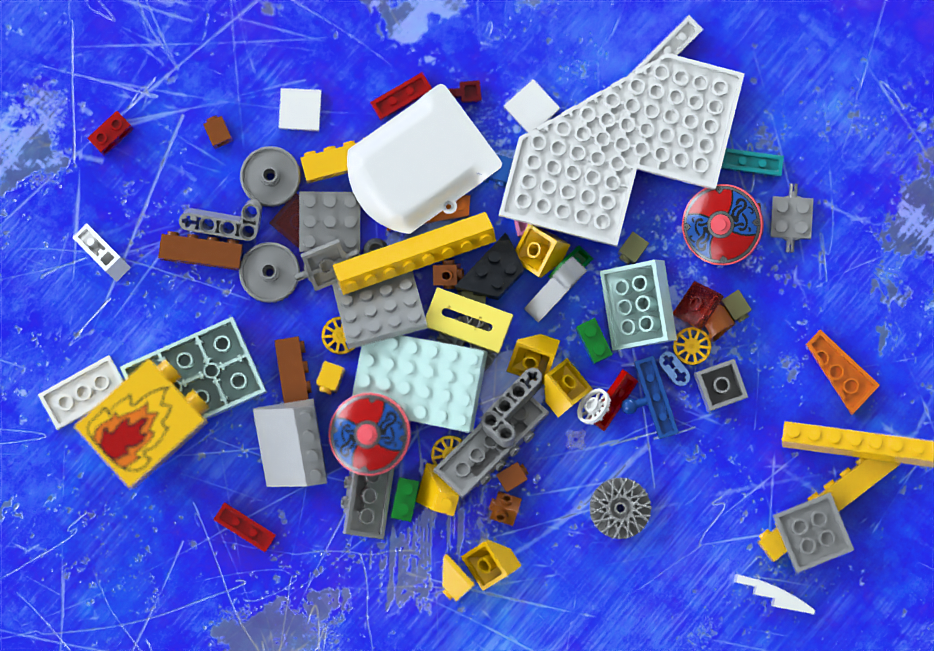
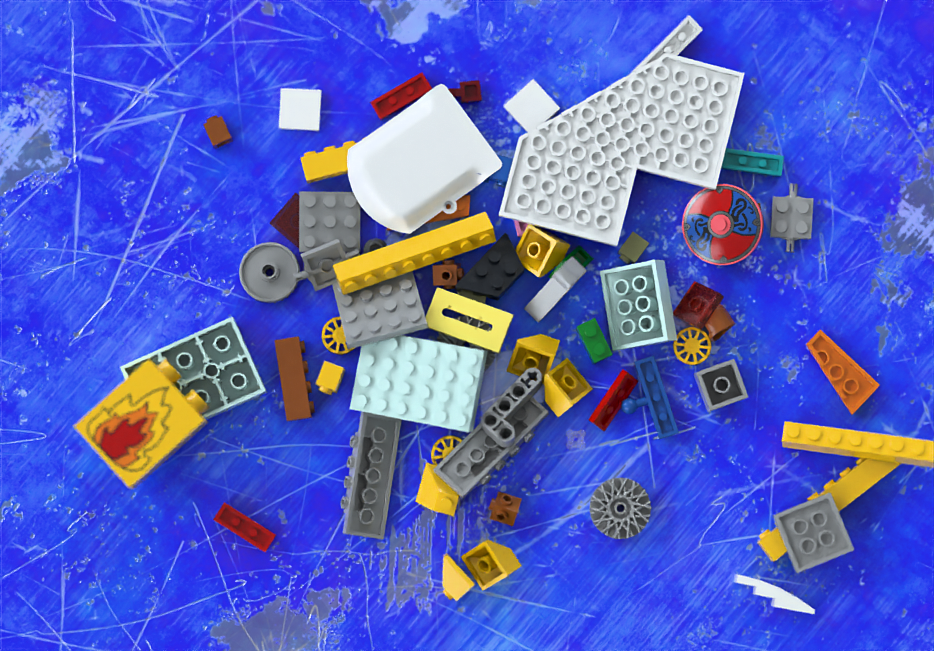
(80, 392): white tile -> none
(101, 252): white slope -> none
(110, 133): red brick -> none
(200, 251): dark orange brick -> none
(220, 219): light grey beam -> none
(266, 161): light grey wheel -> none
(290, 444): slope -> none
(369, 434): dish -> none
(405, 499): green brick -> none
(512, 476): dark orange brick -> none
(593, 406): white wheel -> none
(678, 366): medium blue beam -> none
(736, 306): olive brick -> none

